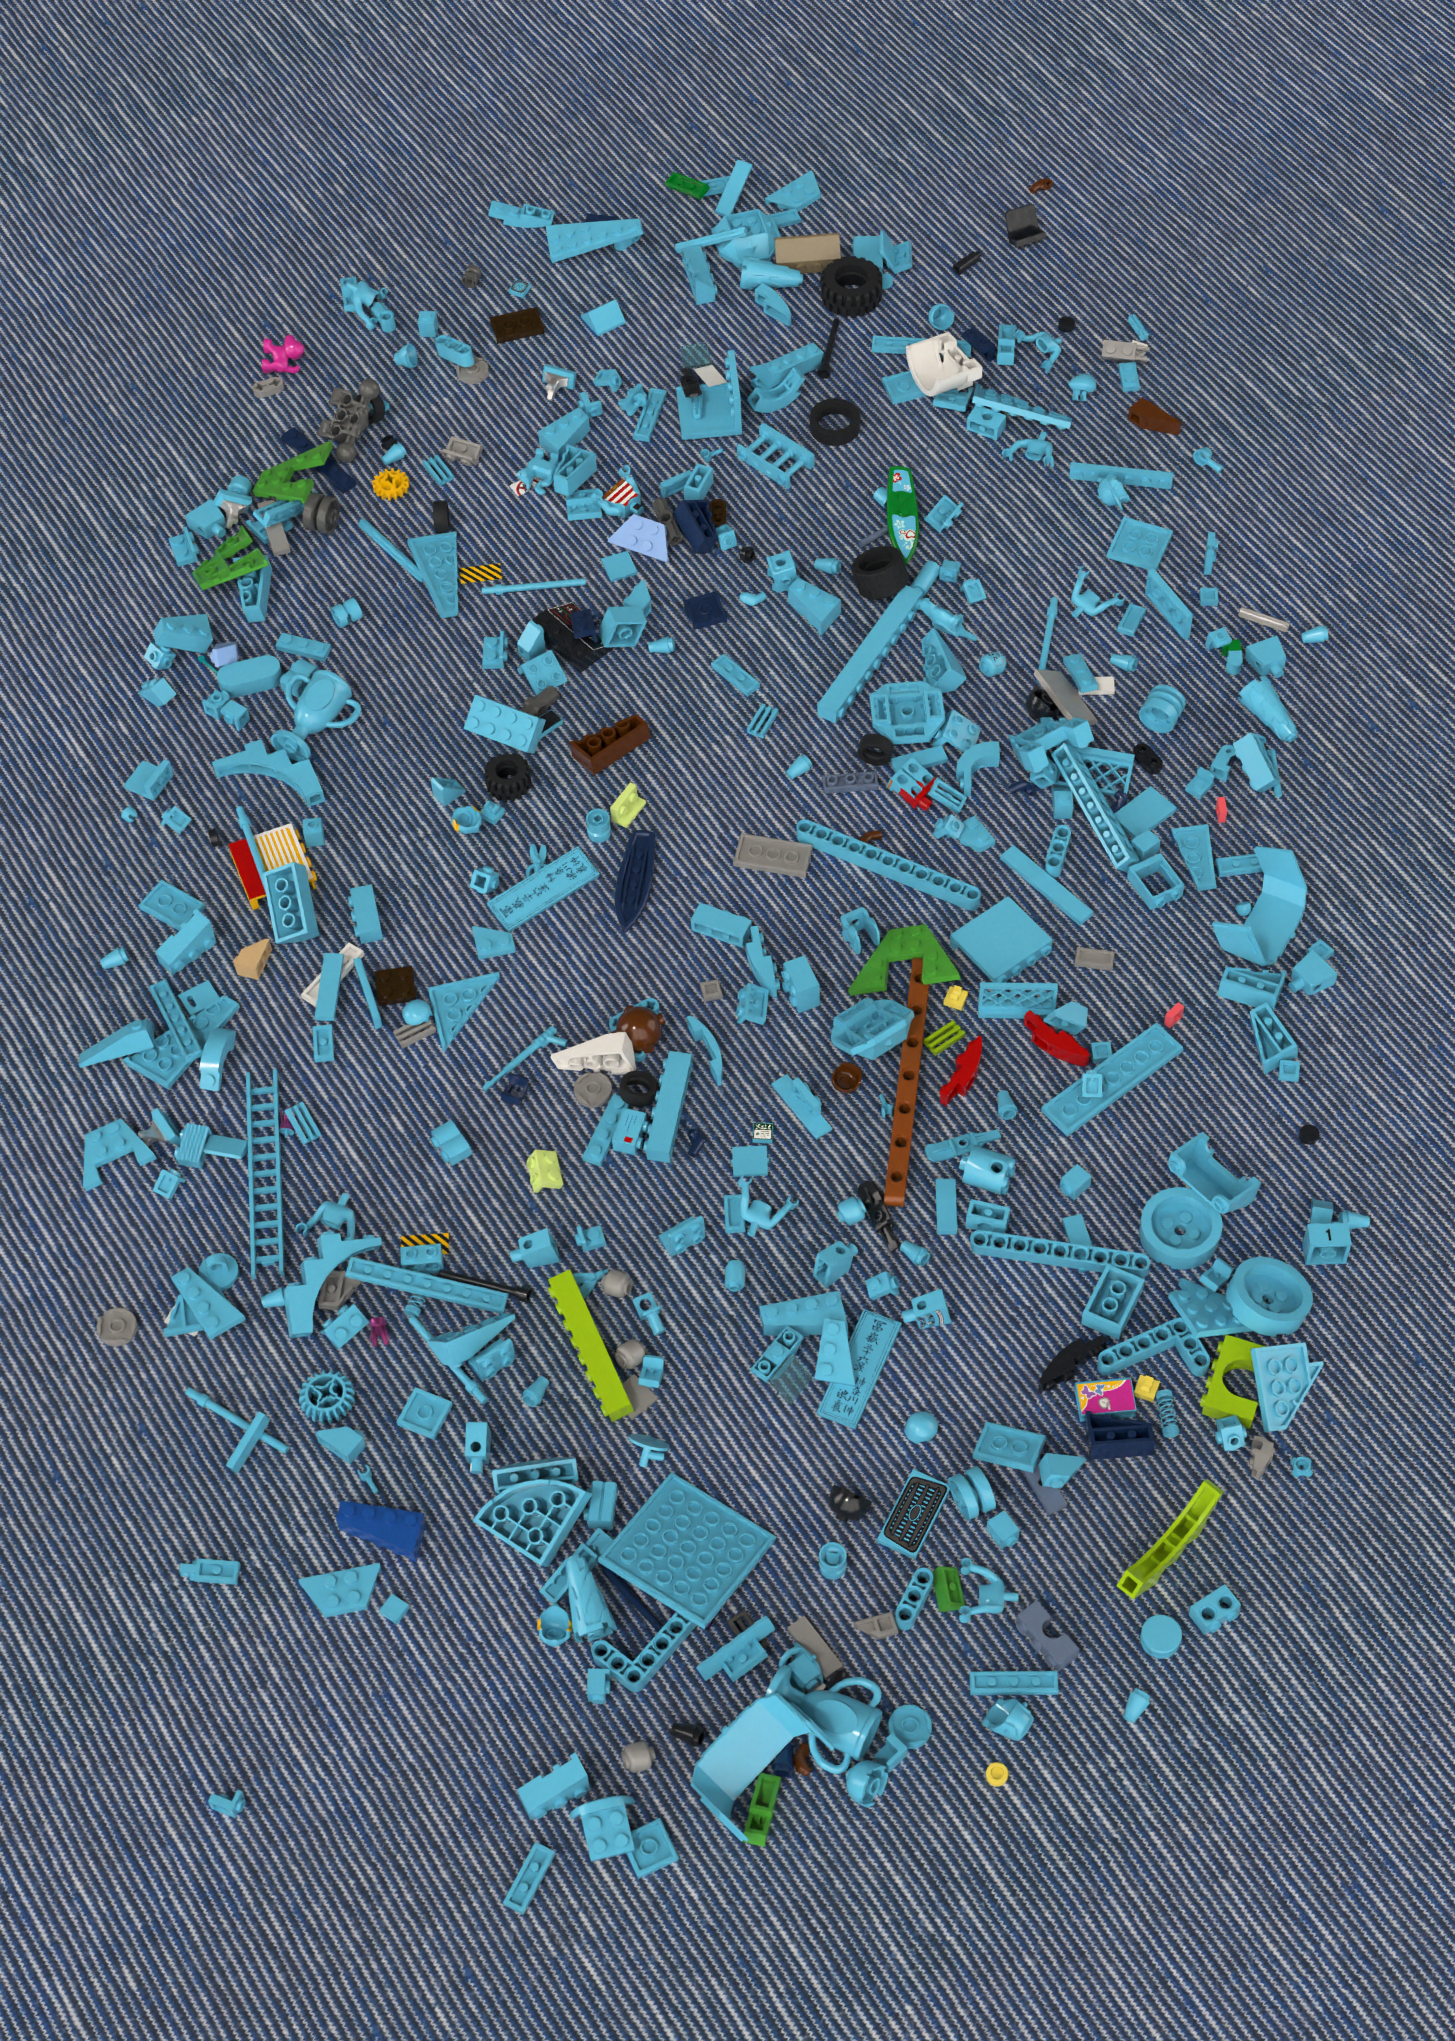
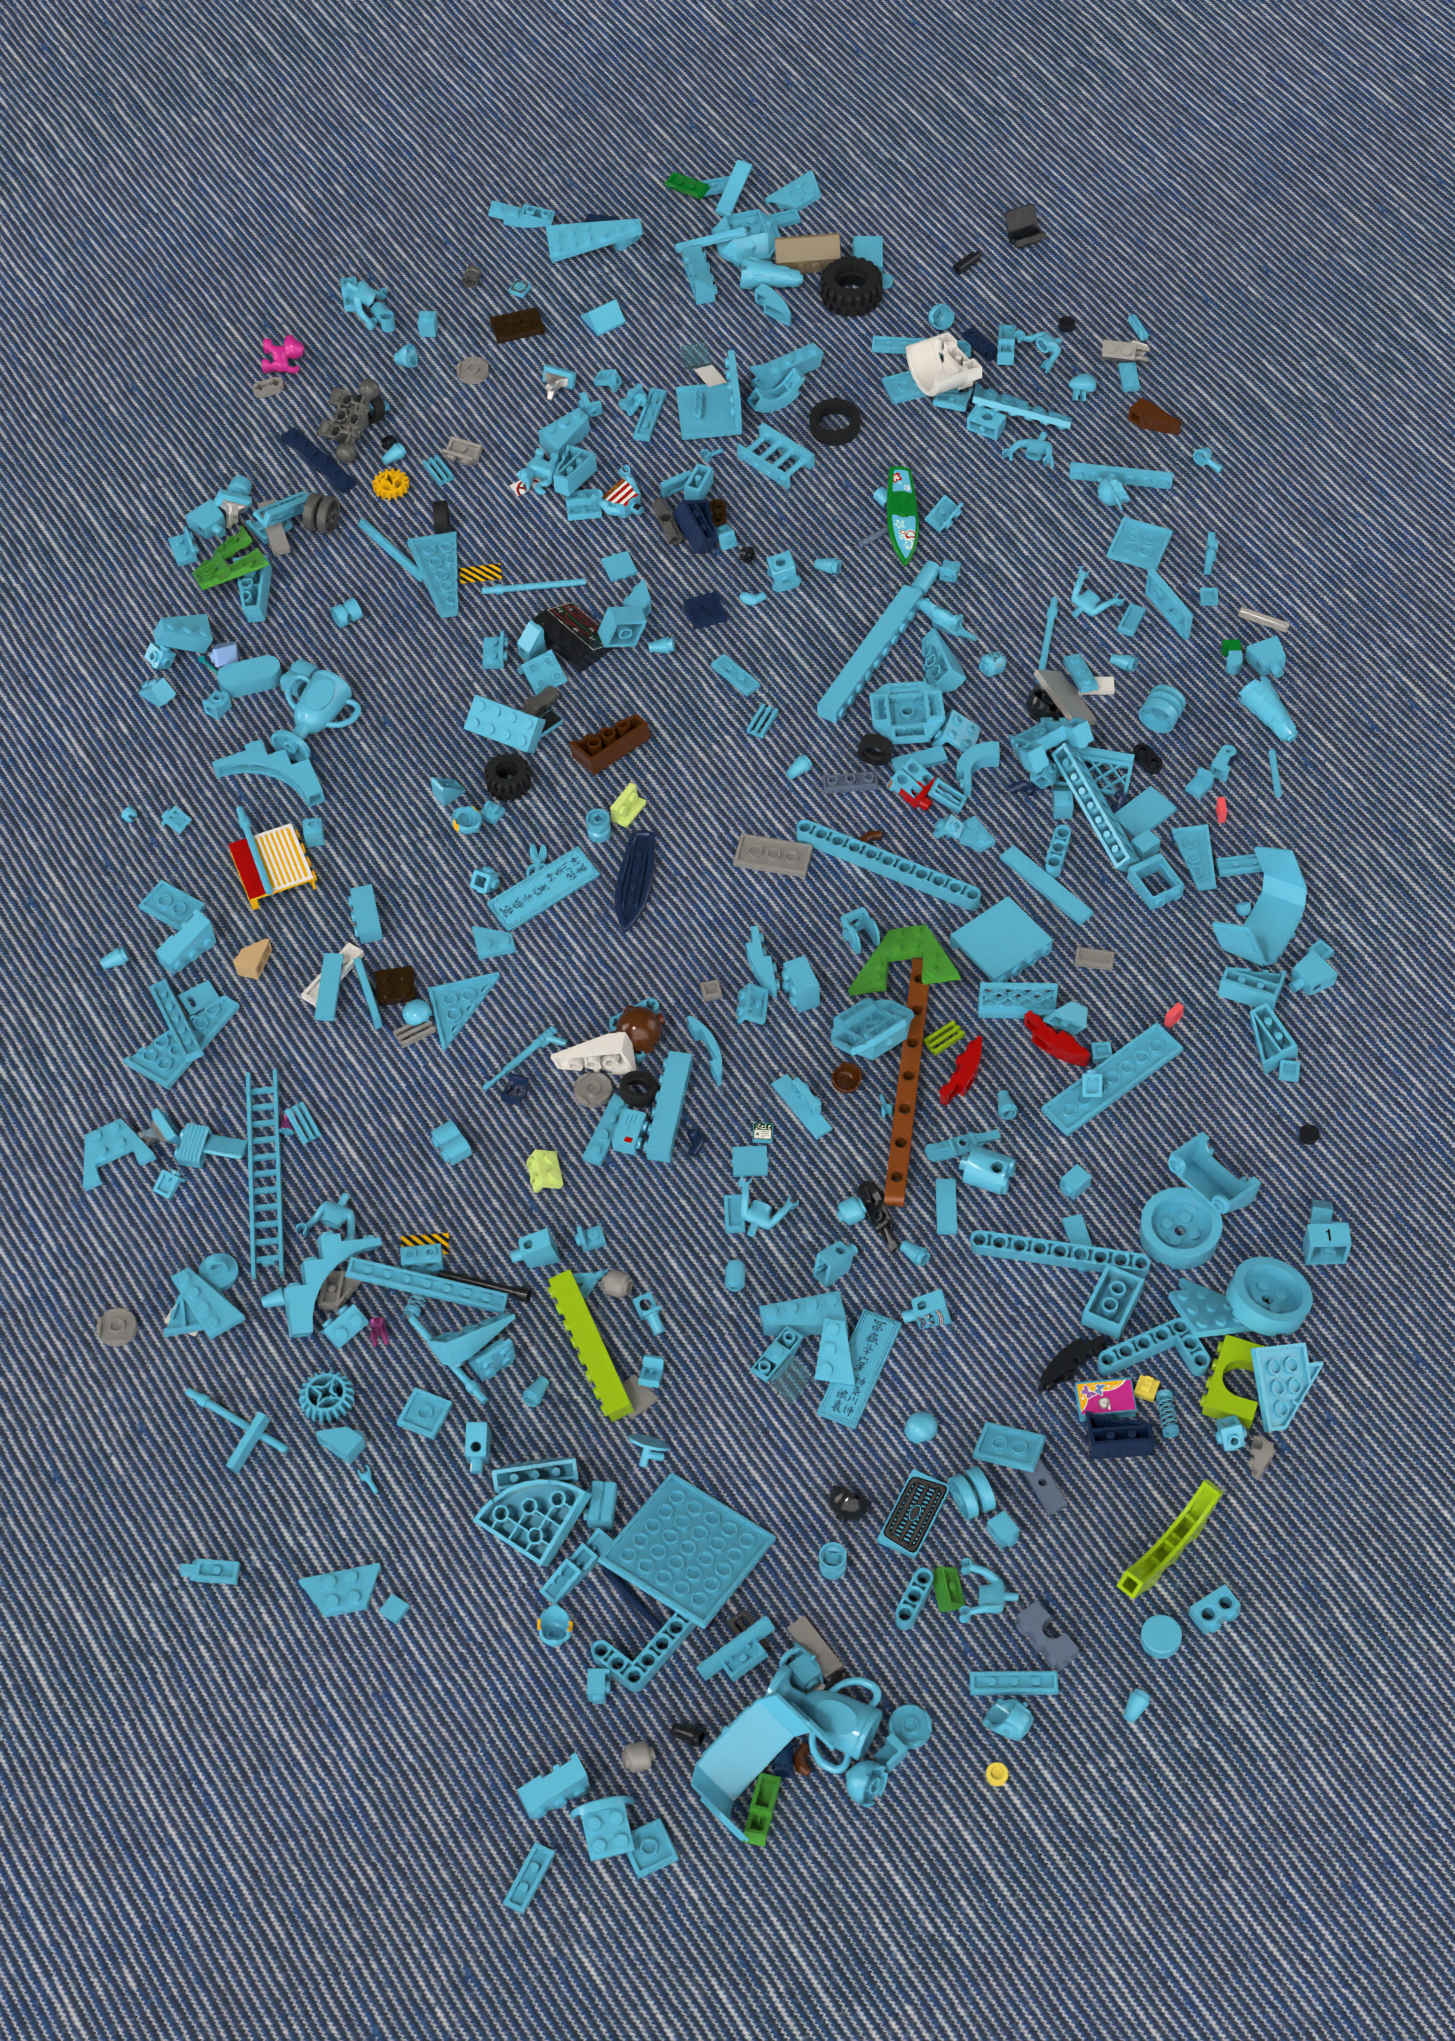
(127, 1040): medium azure wedge -> none
(149, 779): medium azure bracket -> none
(213, 1056): medium azure arch -> none
(214, 837): black tile -> none
(224, 1804): medium azure bracket -> none
(235, 714): medium azure brick -> none
(276, 479): bright green wing -> none
(290, 903): medium azure slope -> none
(303, 647): medium azure plate -> none
(323, 1043): medium azure plate -> none
(384, 1527): blue wedge -> none
(454, 351): medium azure beam -> none
(584, 624): dark blue bracket -> none
(587, 1603): medium azure cone -> none
(630, 1354): light grey head -> none
(642, 537): light blue wing -> none
(683, 1235): medium azure bracket -> none
(689, 384): black piece -> none
(721, 925): medium azure brick -> none
(814, 604): medium azure wedge -> none
(824, 369): black piece -> none
(878, 1626): light grey tile -> none
(880, 572): black tyre -> none
(882, 1285): medium azure bracket -> none
(897, 257): medium azure bracket -> none
(955, 997): light yellow tile -> none
(973, 591): medium azure bracket -> none
(987, 1217): medium azure brick -> none
(1041, 184): reddish brown arm -> none
(1059, 1469): medium azure slope -> none
(1217, 639): medium azure bracket -> none
(1217, 1275): medium azure bracket -> none
(1256, 762): medium azure wedge -> none
(1301, 1461): medium azure plate -> none
(1315, 635): medium azure cone -> none
(1354, 1219): medium azure cone -> none

